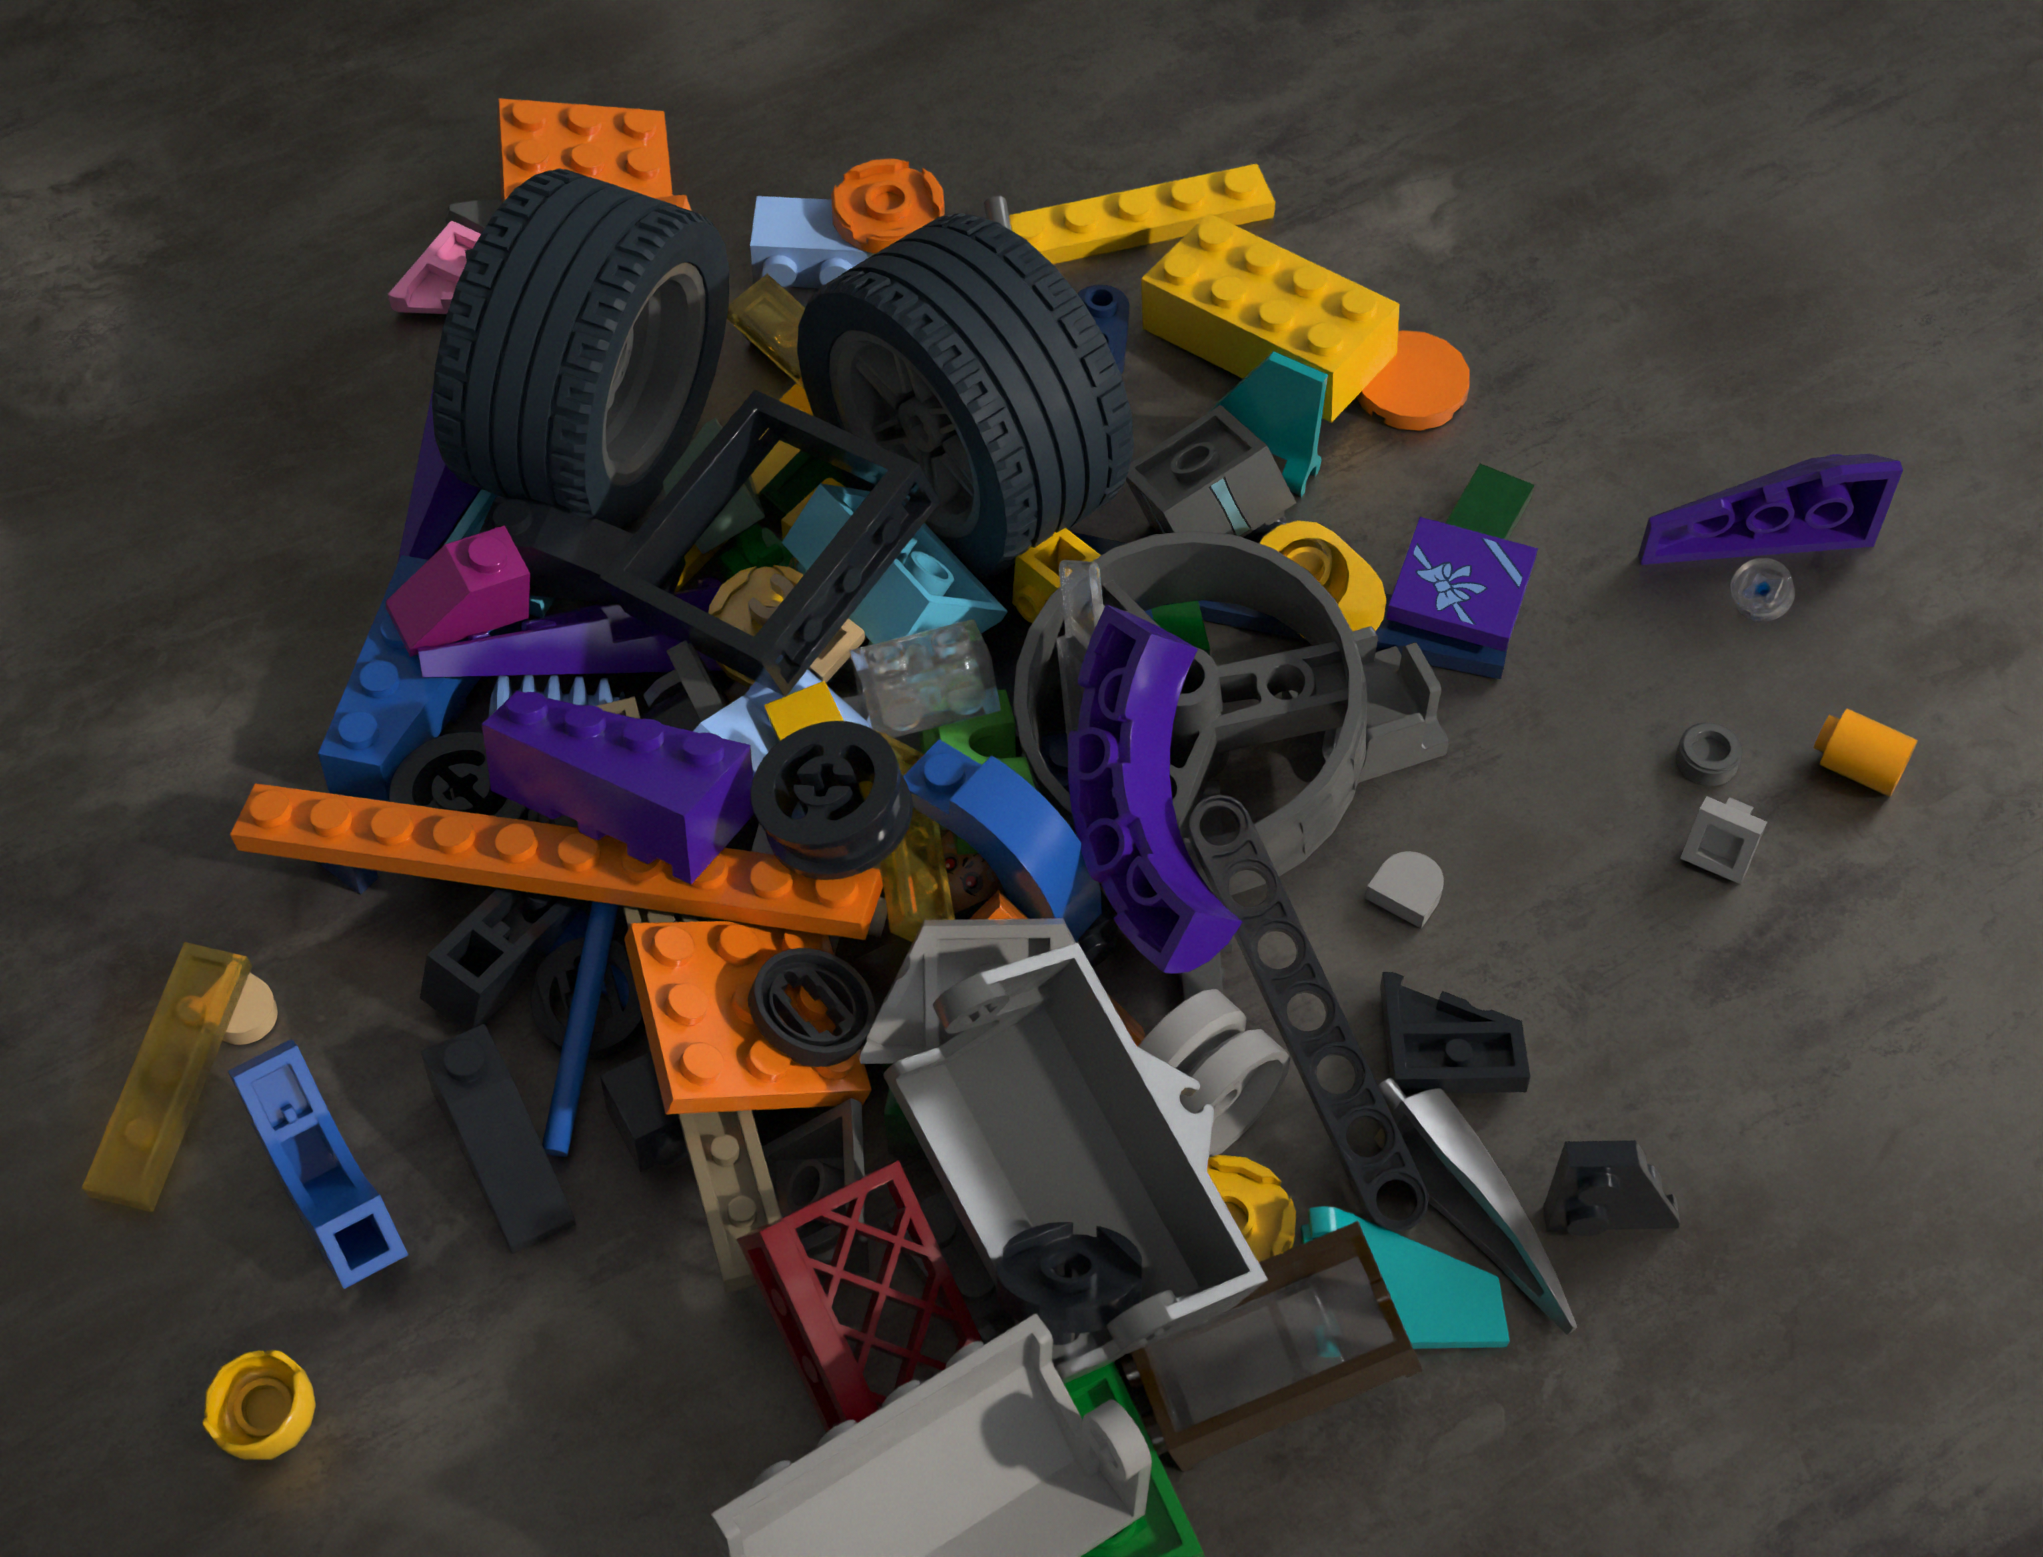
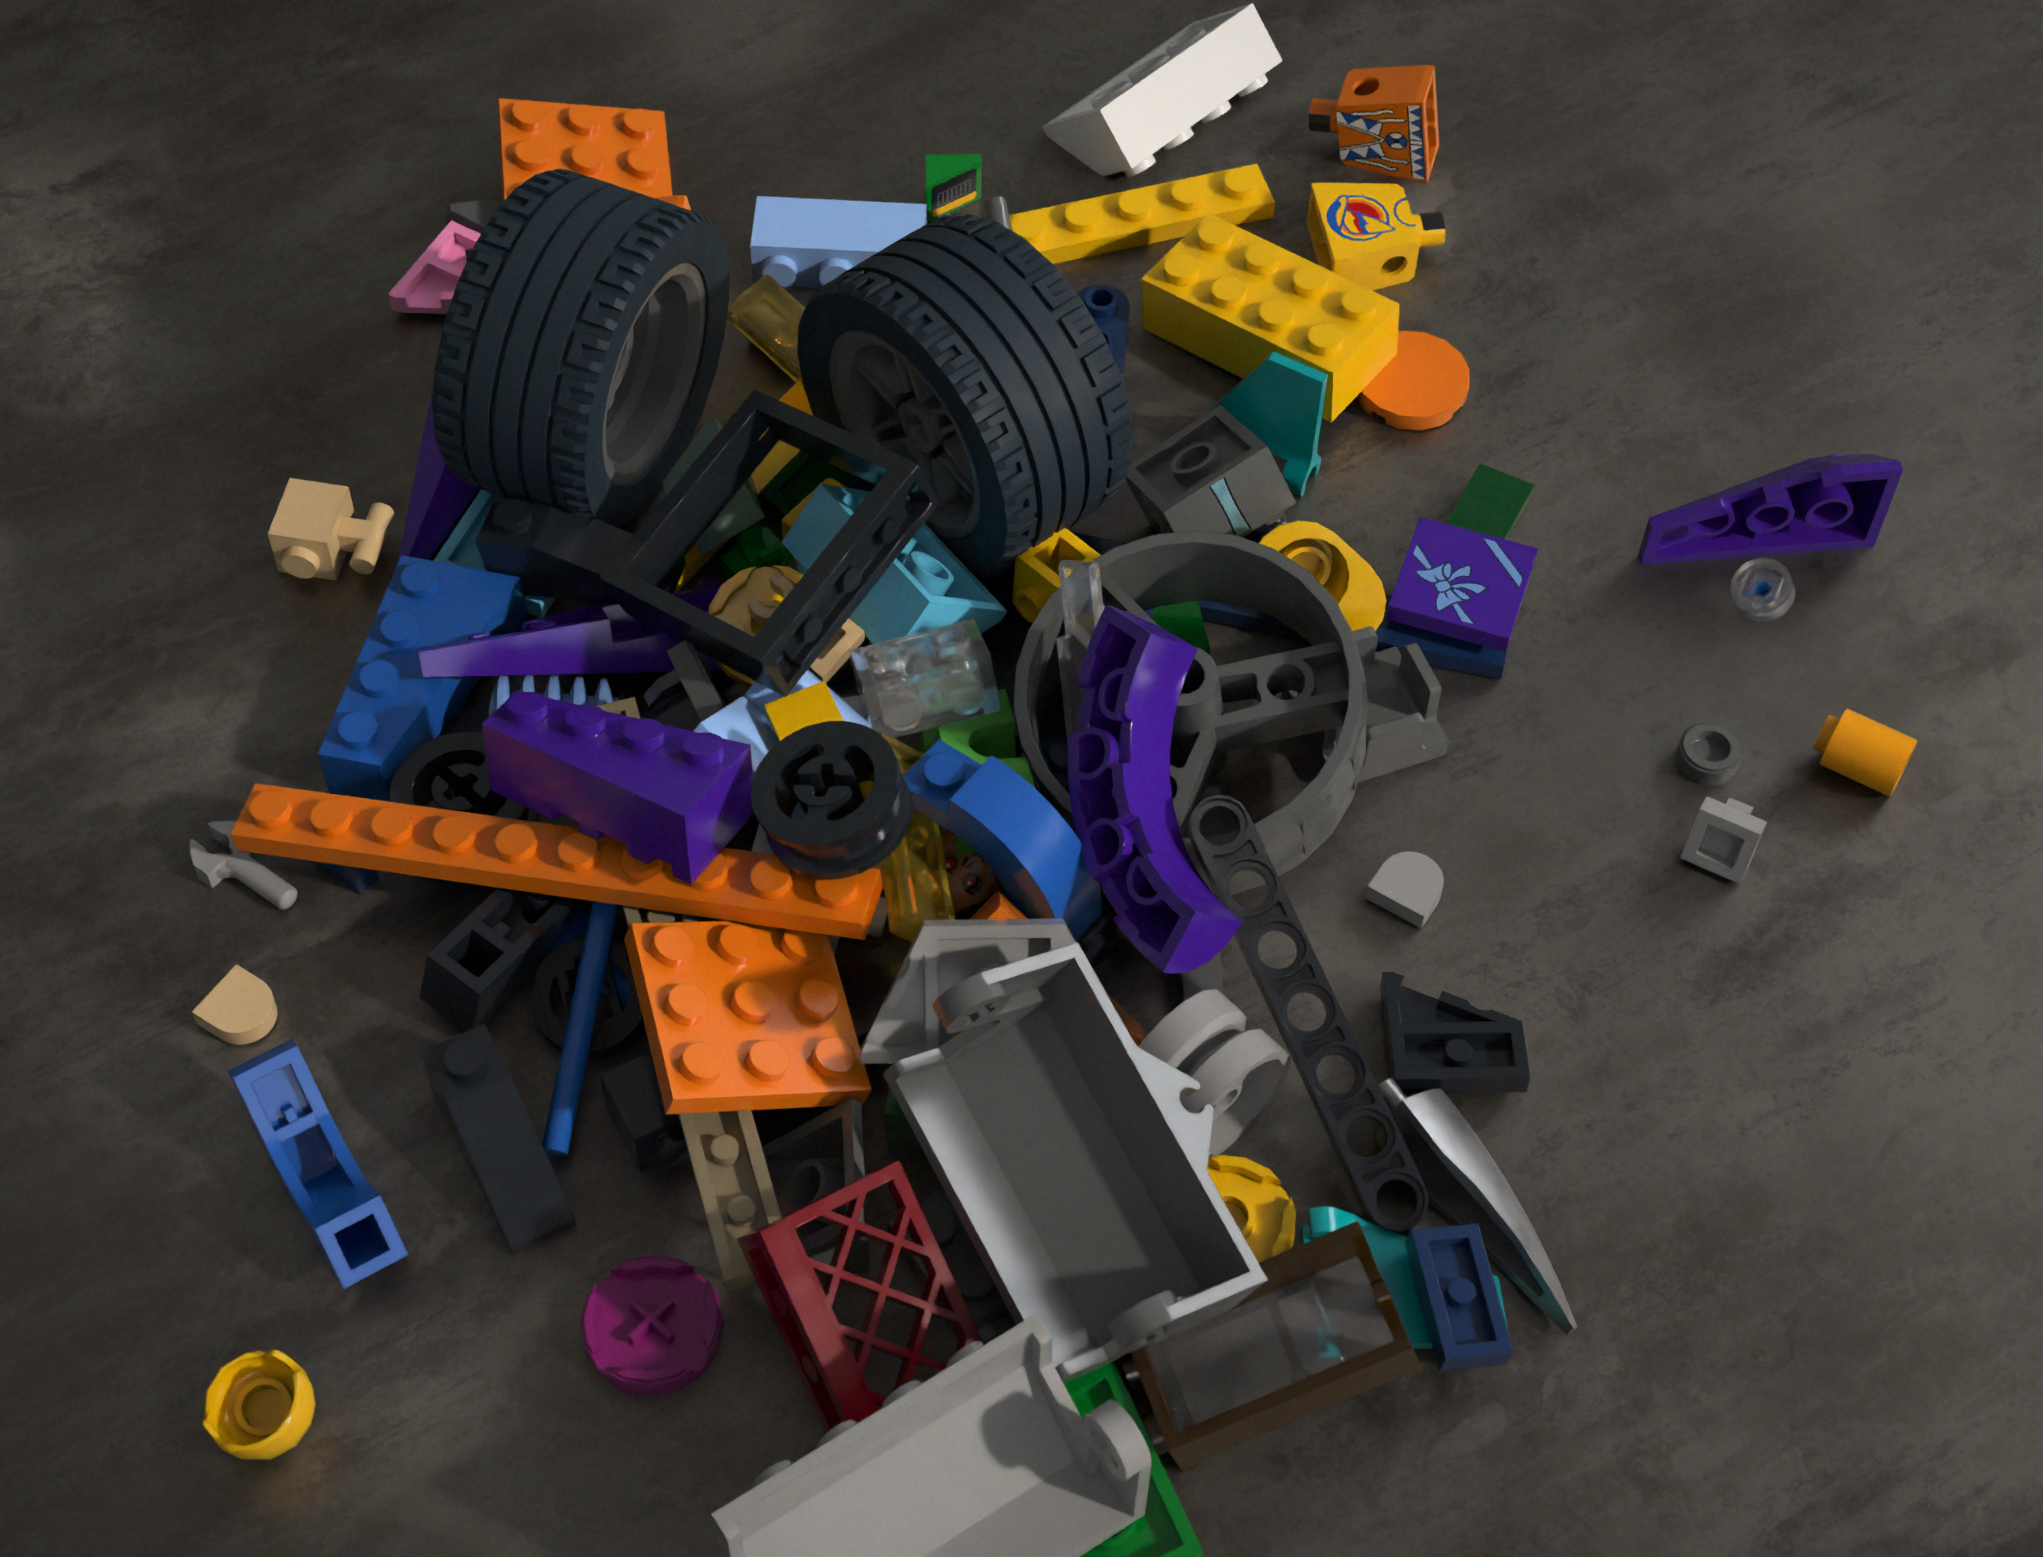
(167, 1077): clear yellow tile -> none
(215, 867): none -> light grey bar
(319, 527): none -> tan brick
(462, 592): magenta slope -> none
(652, 1325): none -> magenta tile
(824, 978): black piece -> none
(884, 203): orange tile -> none
(951, 182): none -> slope
(1069, 1278): black plate -> none
(1167, 93): none -> white slope
(1369, 232): none -> yellow torso
(1384, 120): none -> orange torso
(1458, 1297): none -> dark blue plate
(1605, 1189): black wing -> none

